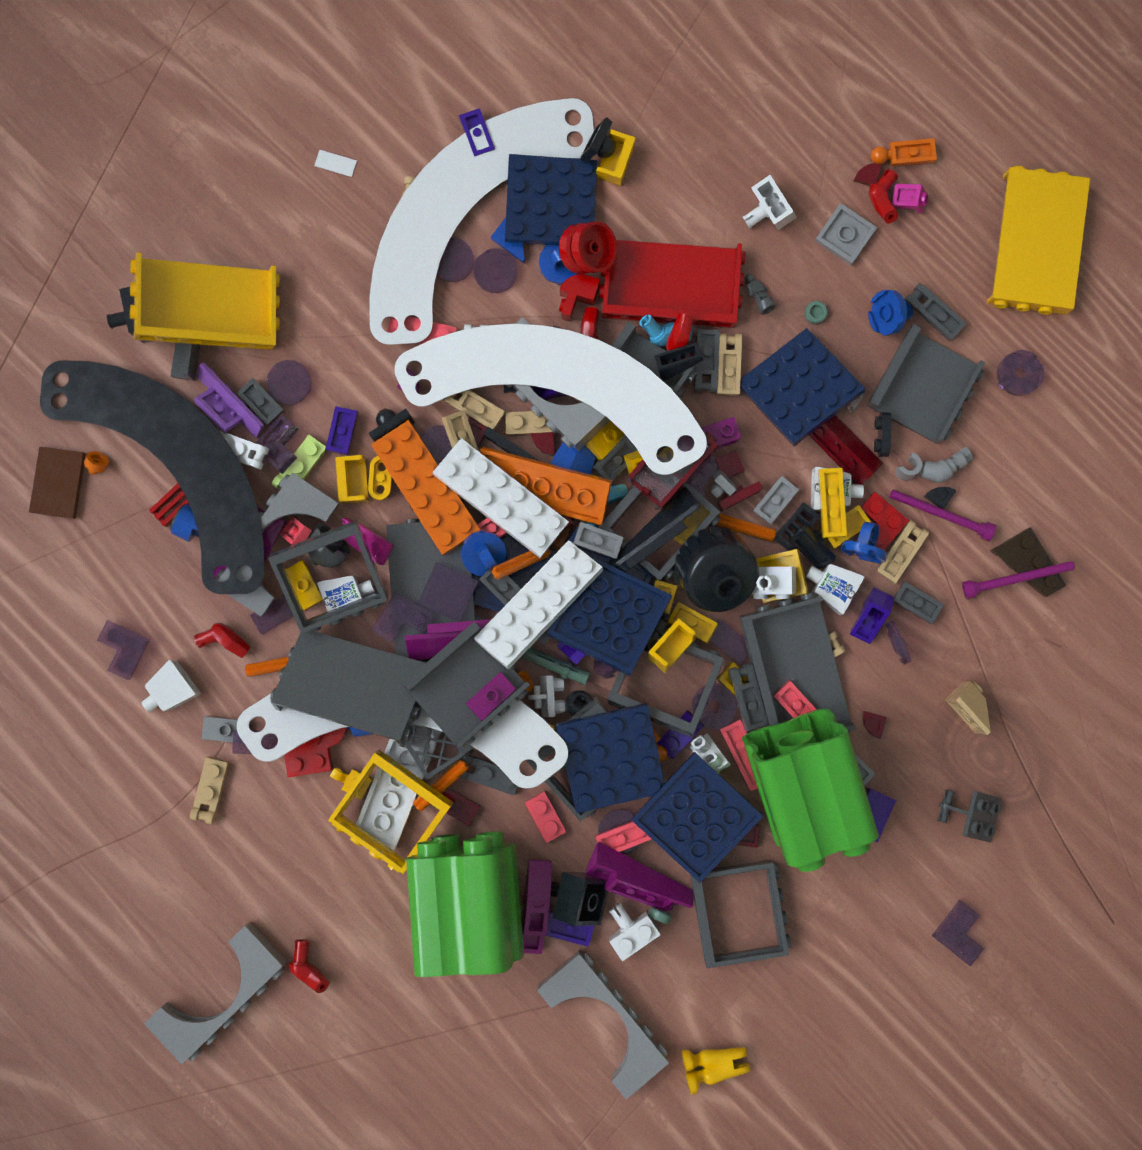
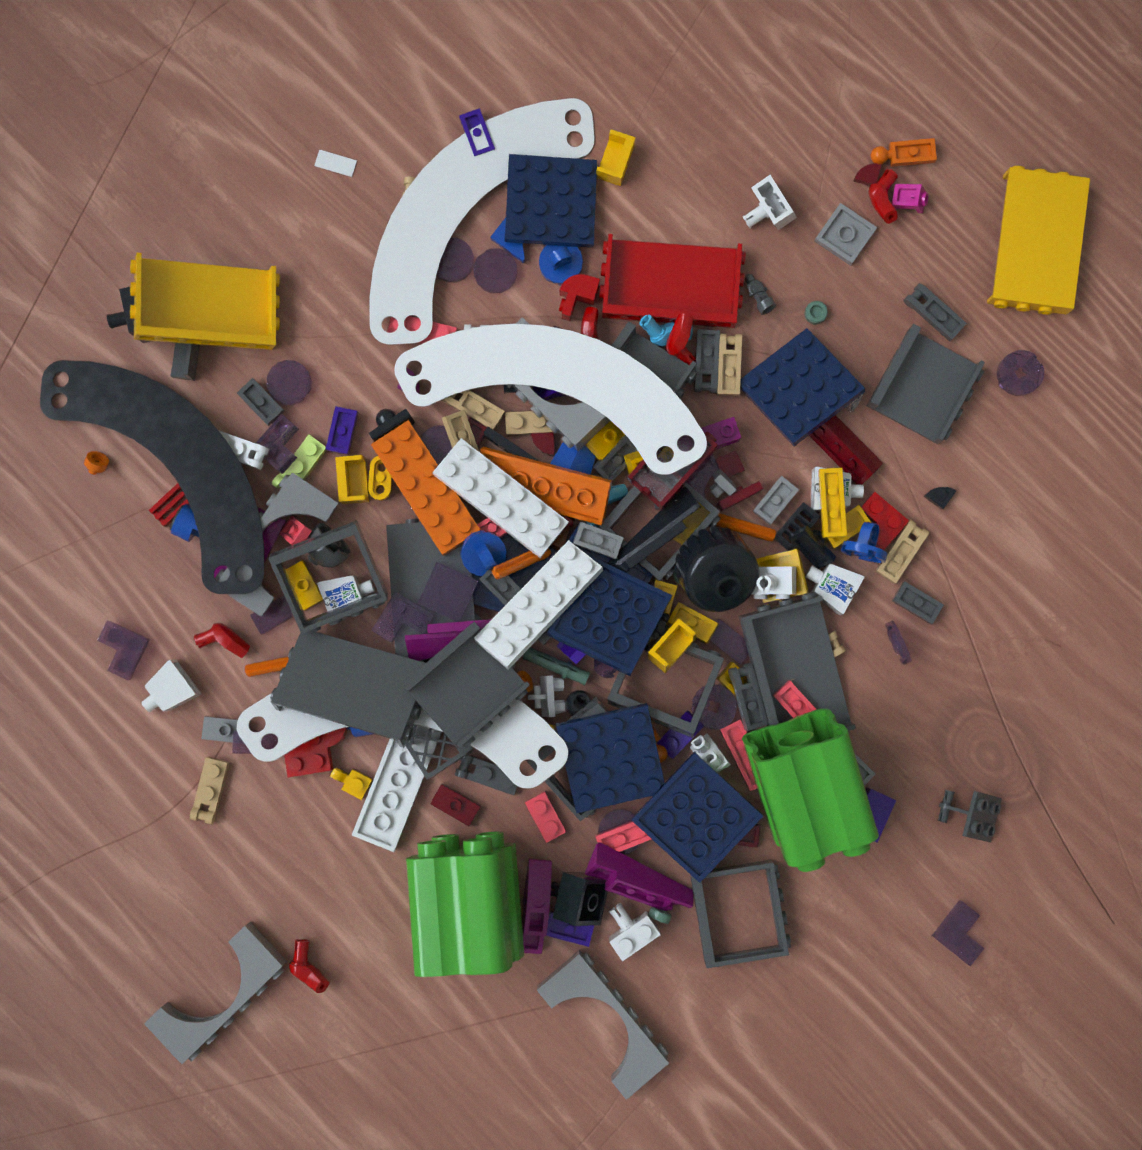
(57, 482): reddish brown tile -> none
(223, 405): medium lavender bracket -> none
(378, 546): dark pink hinge -> none
(410, 780): yellow window -> none
(444, 782): orange axle -> none
(490, 696): magenta plate -> none
(588, 247): red wheel -> none
(599, 142): black tile -> none
(671, 364): black slope -> none
(717, 1066): yellow piece -> none
(872, 615): dark purple arch -> none
(874, 723): dark red tile -> none
(883, 425): black plate -> none
(889, 312): blue tile -> none
(935, 471): light grey piece -> none
(970, 706): tan slope -> none
(974, 588): magenta piece -> none
(985, 530): magenta piece -> none
(1026, 554): dark brown wing -> none

